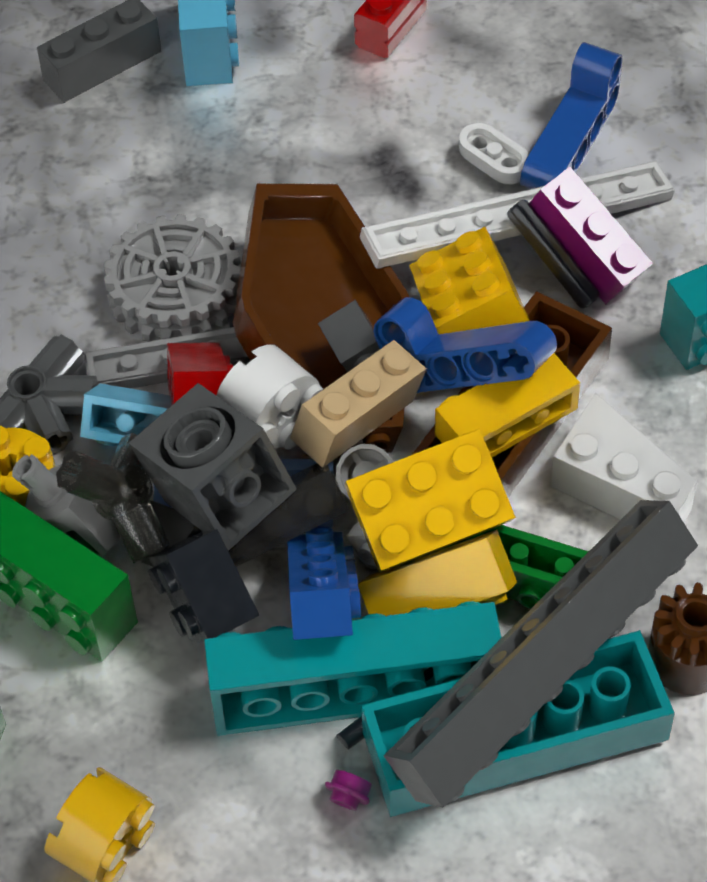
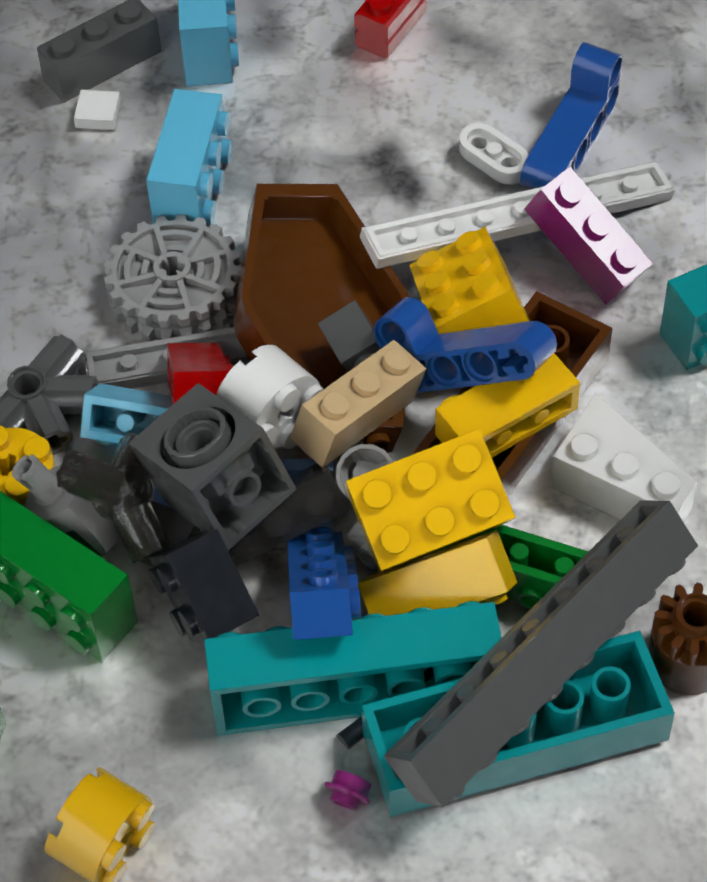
(97, 109): none -> white tile
(190, 157): none -> medium azure brick
(553, 254): black axle -> none

